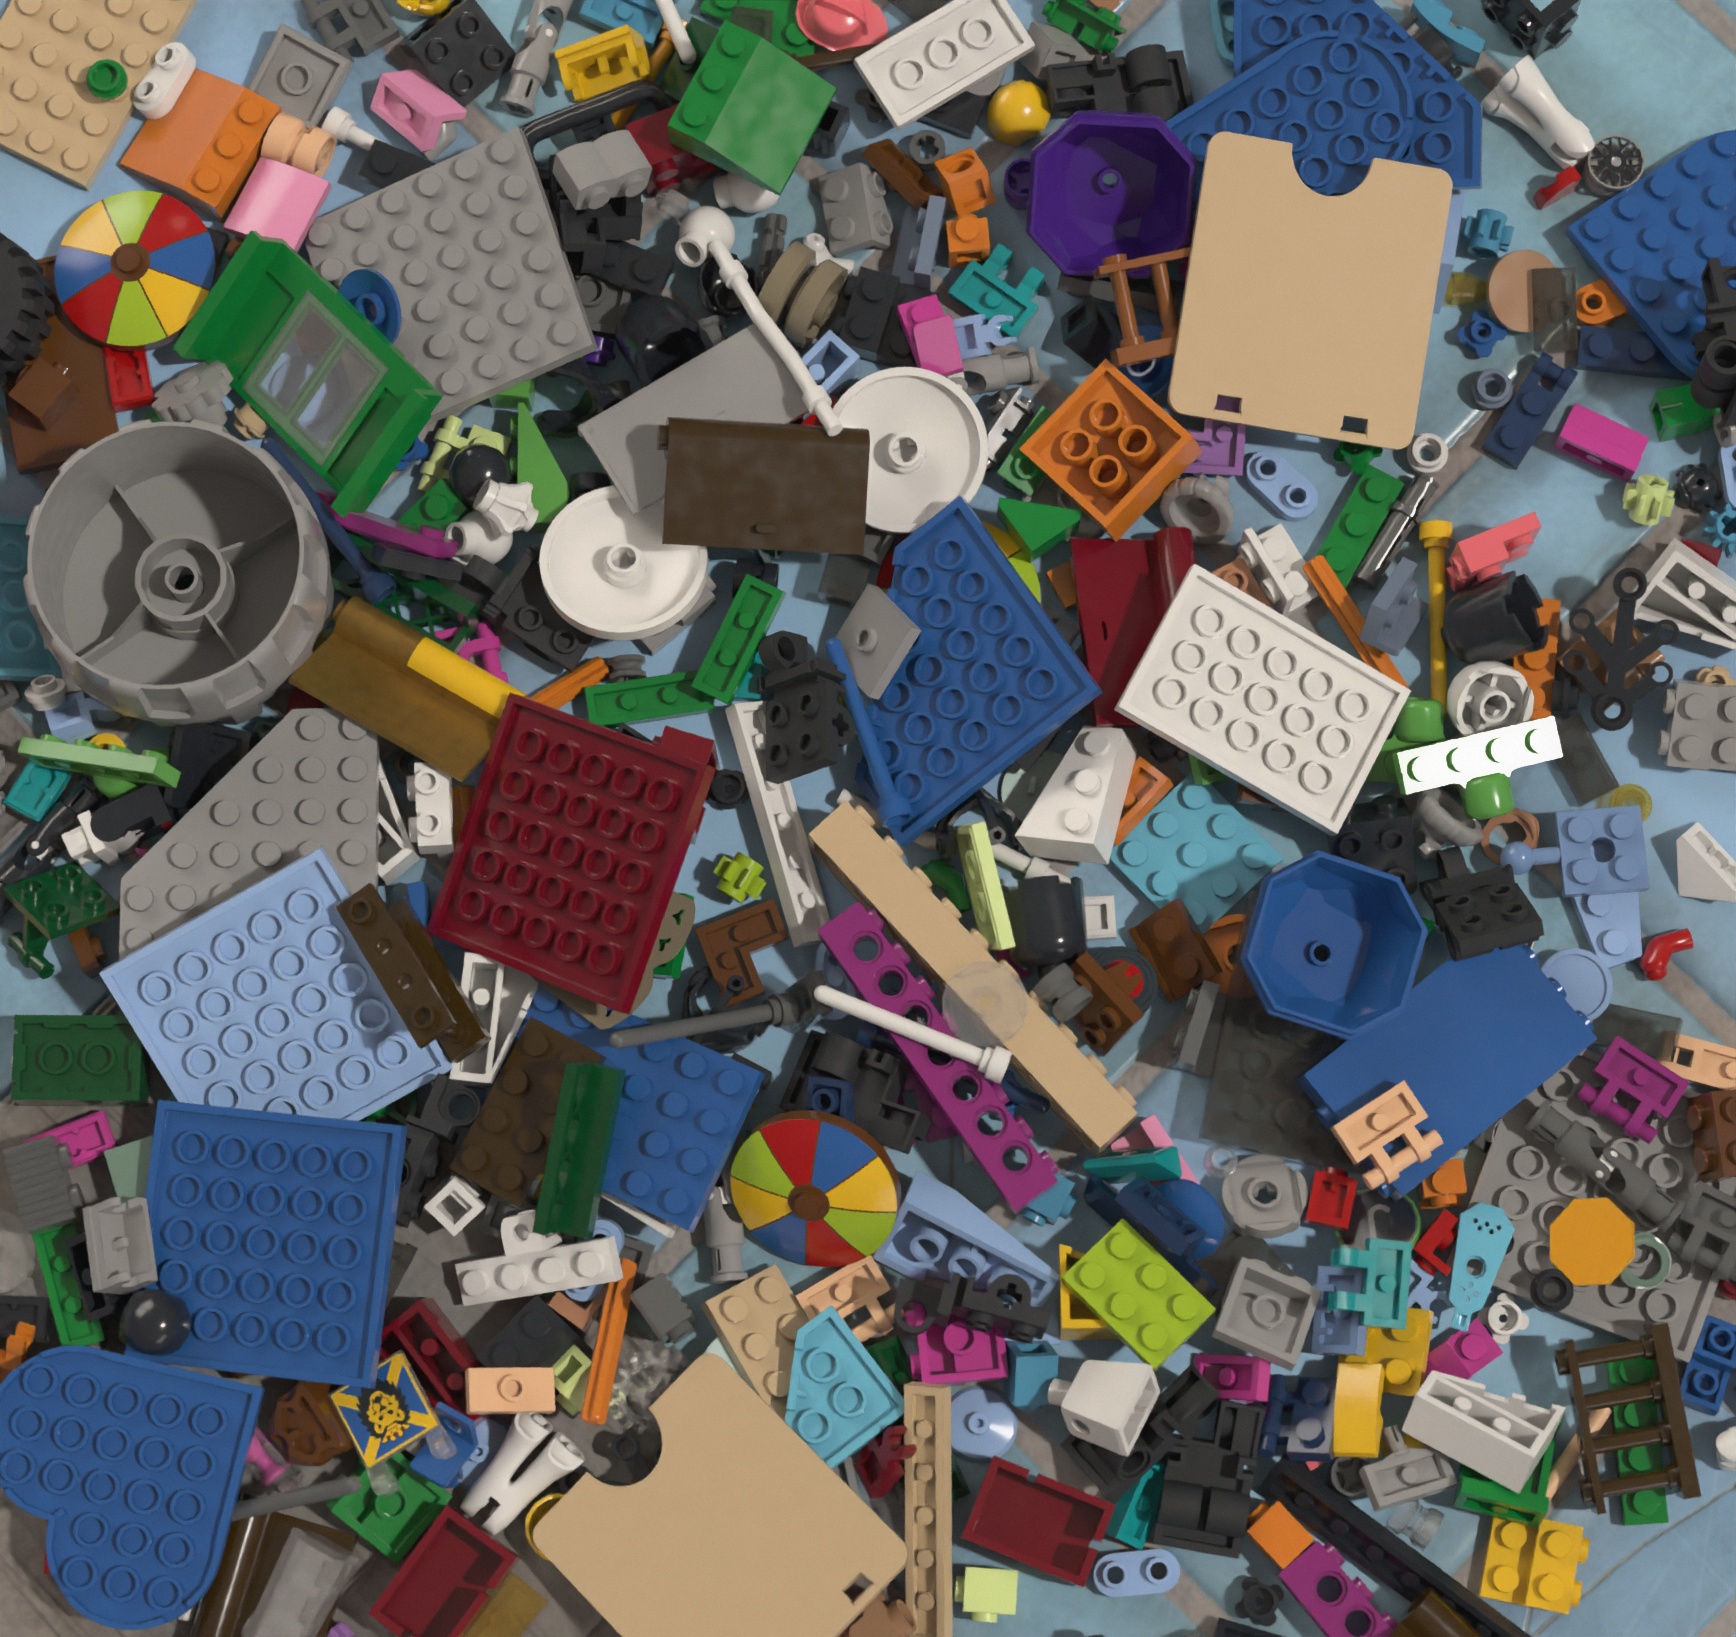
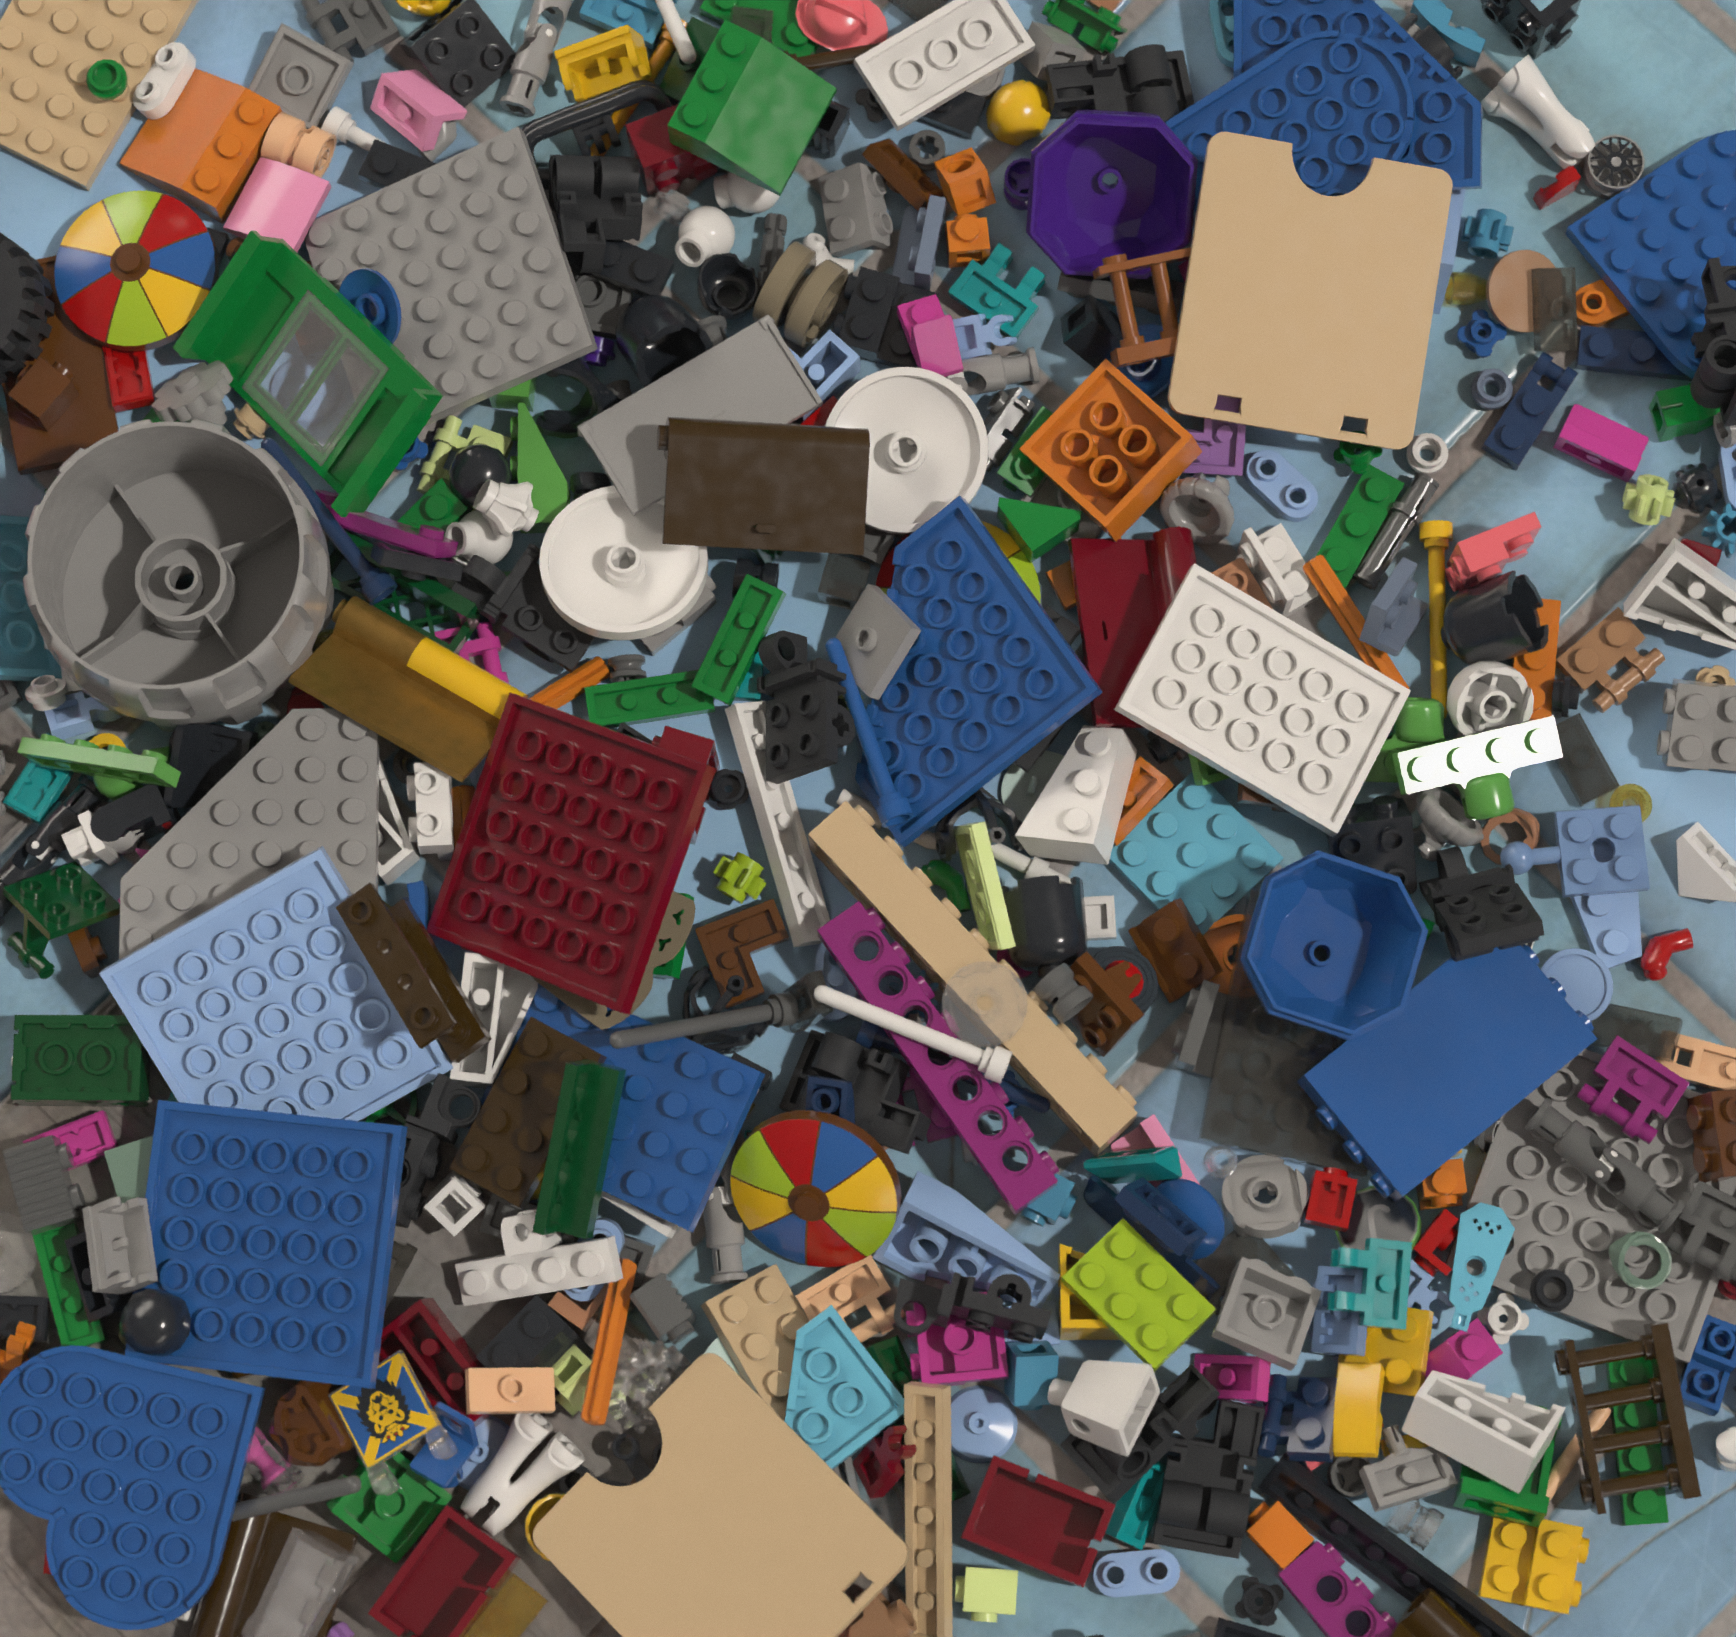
(602, 170): light grey brick -> none
(814, 395): white bar -> none
(1378, 1124): light nougat plate -> none
(1592, 1241): light orange piece -> none
(1619, 657): black plant -> none

